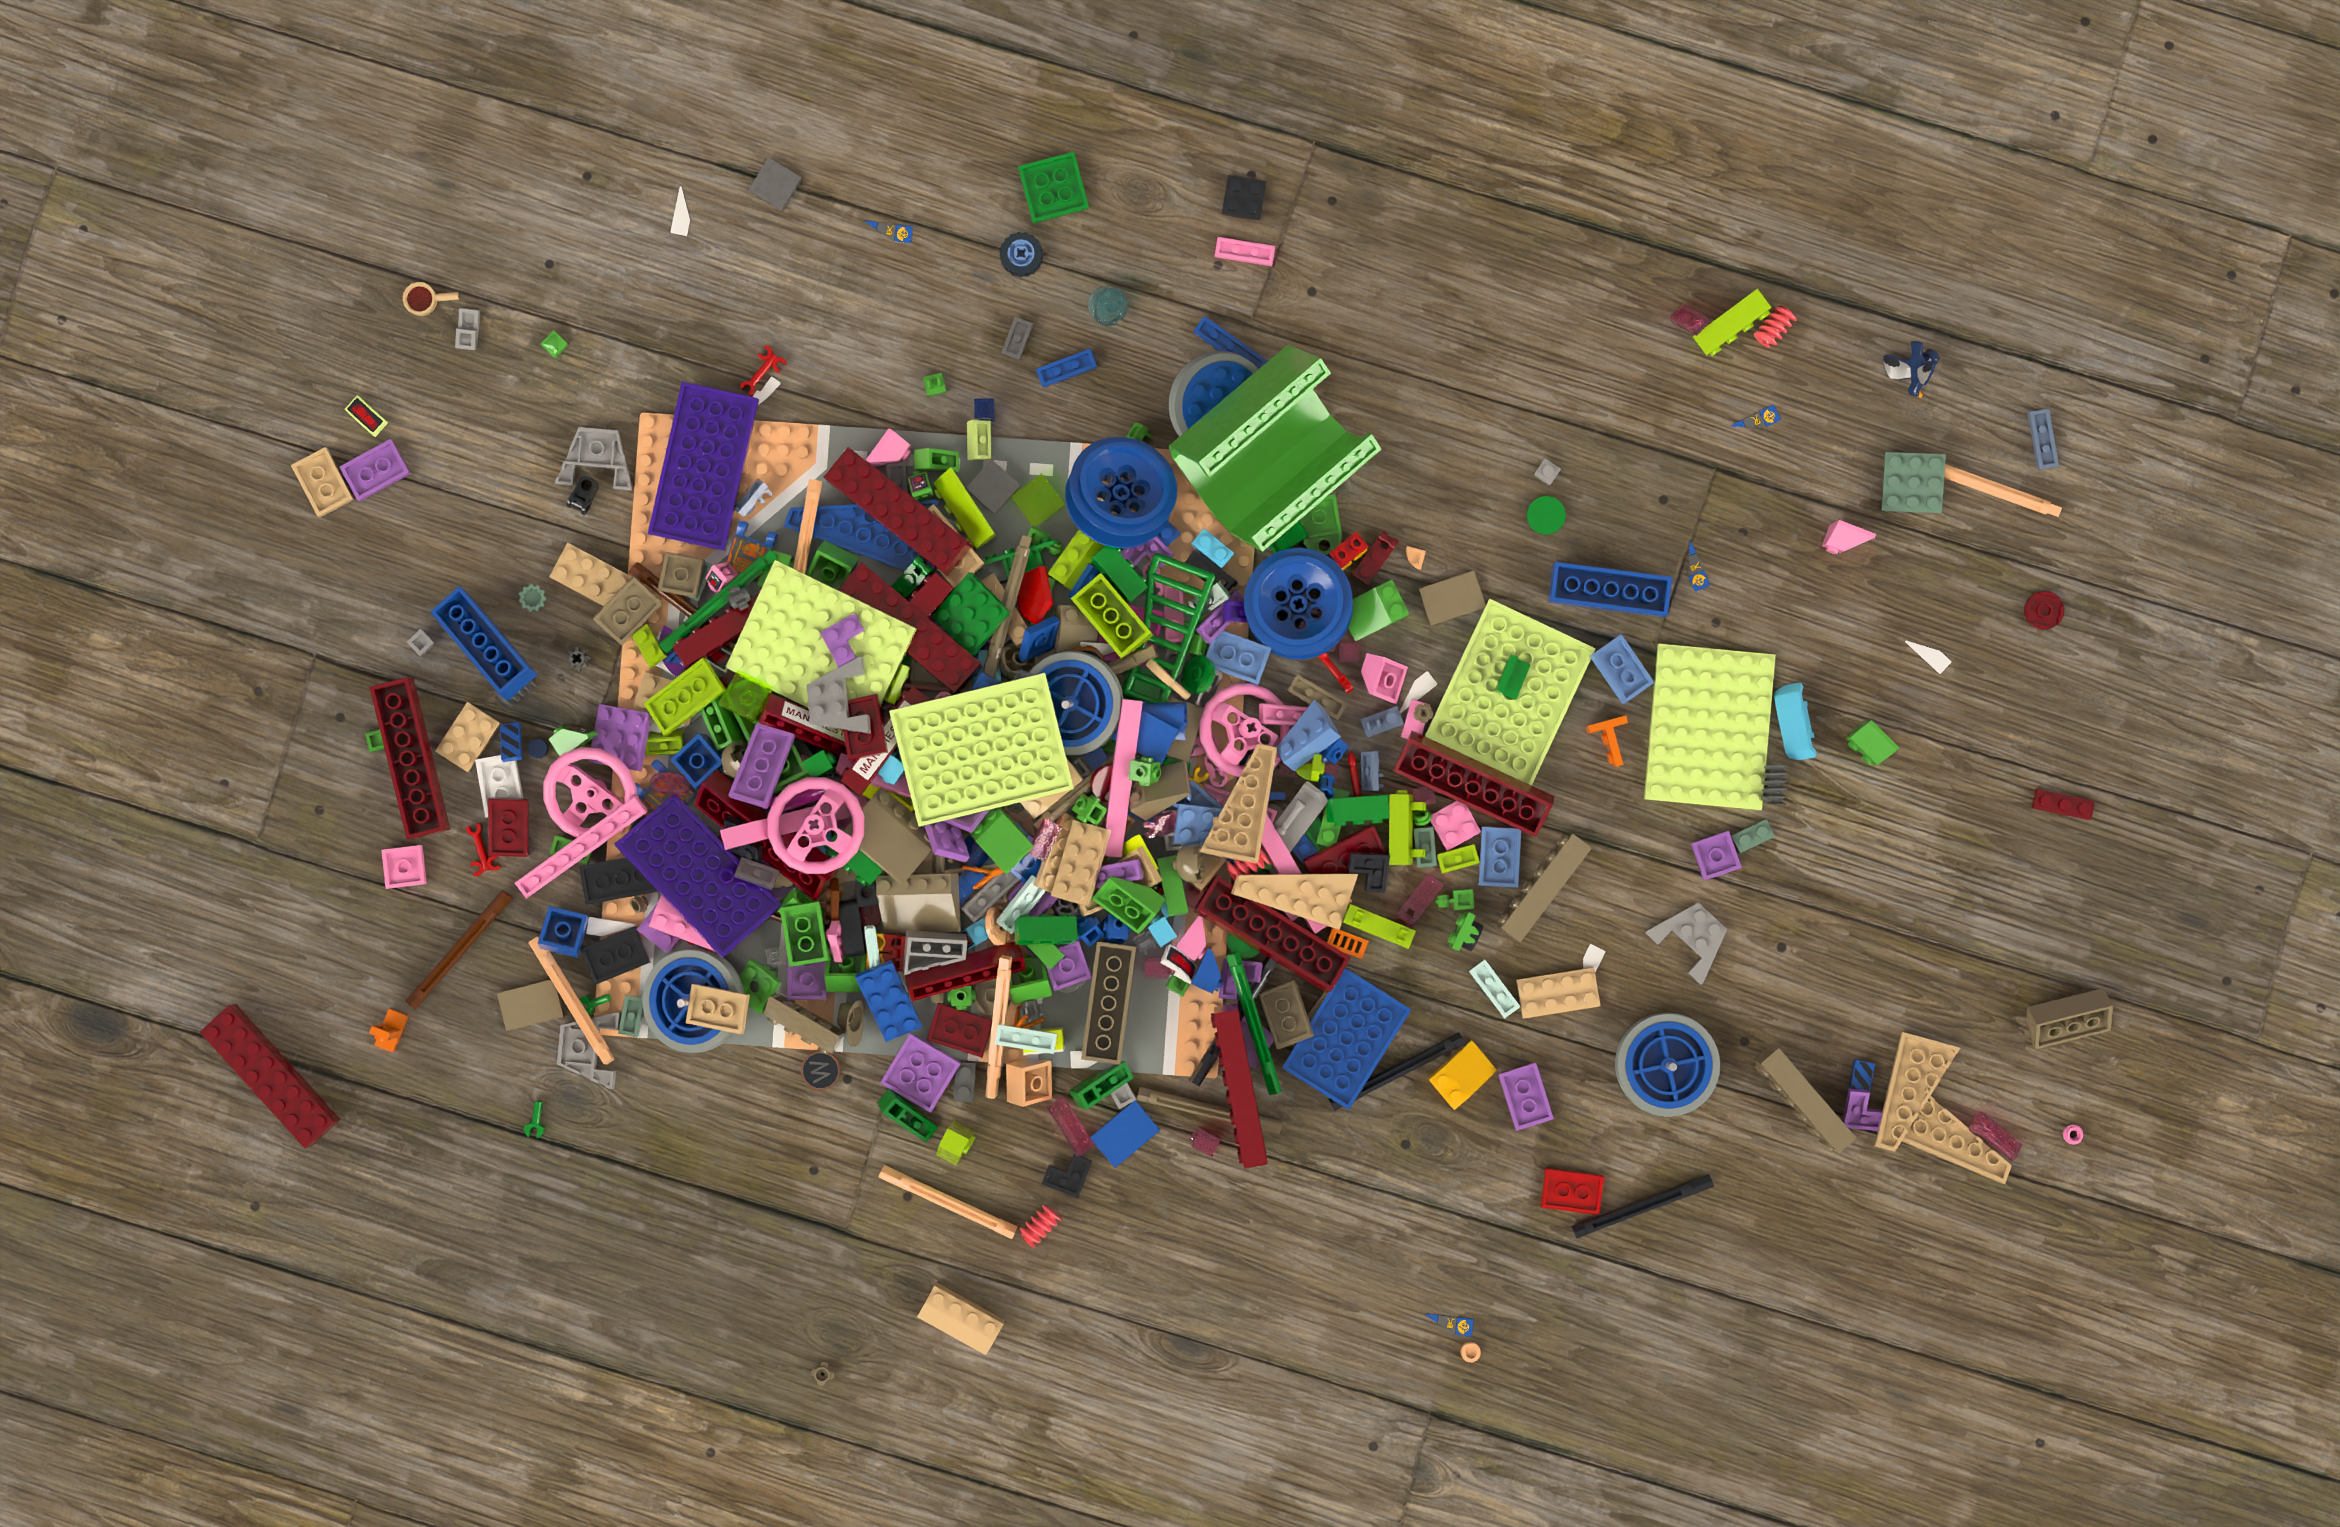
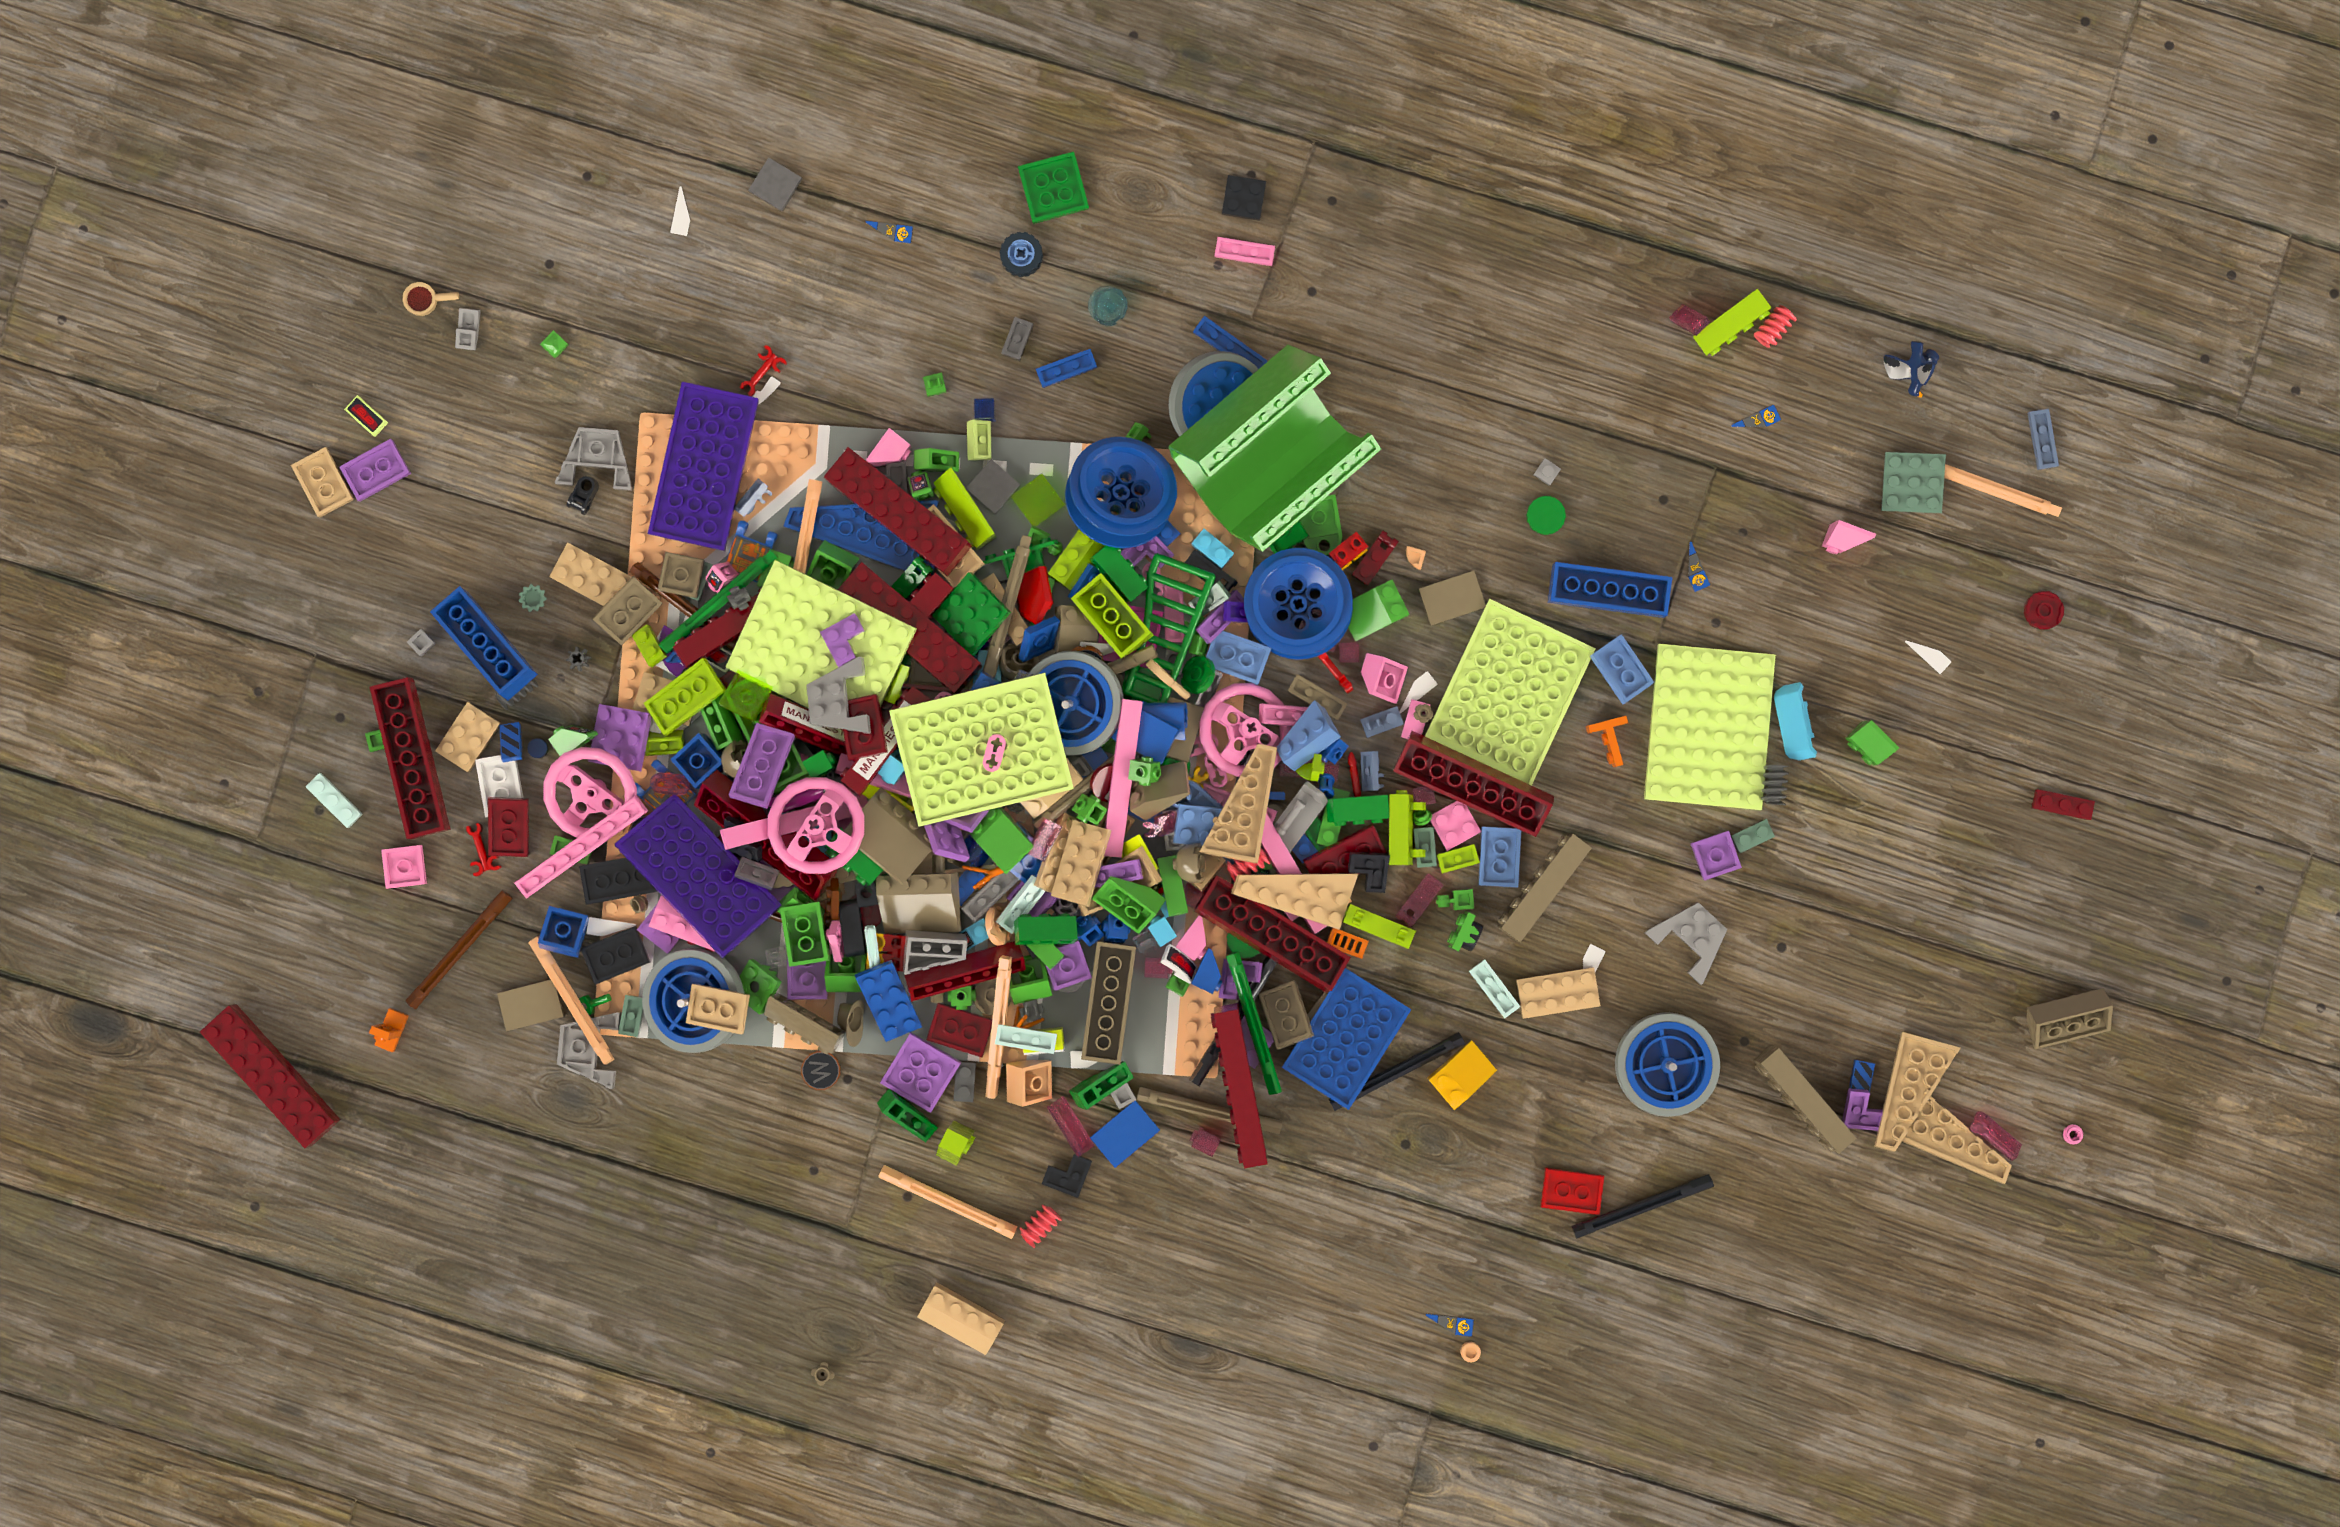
(334, 800): none -> light aqua plate
(535, 1121): green bar -> none
(989, 751): none -> bright pink beam
(1512, 677): green panel -> none
(1525, 1096): medium lavender plate -> none

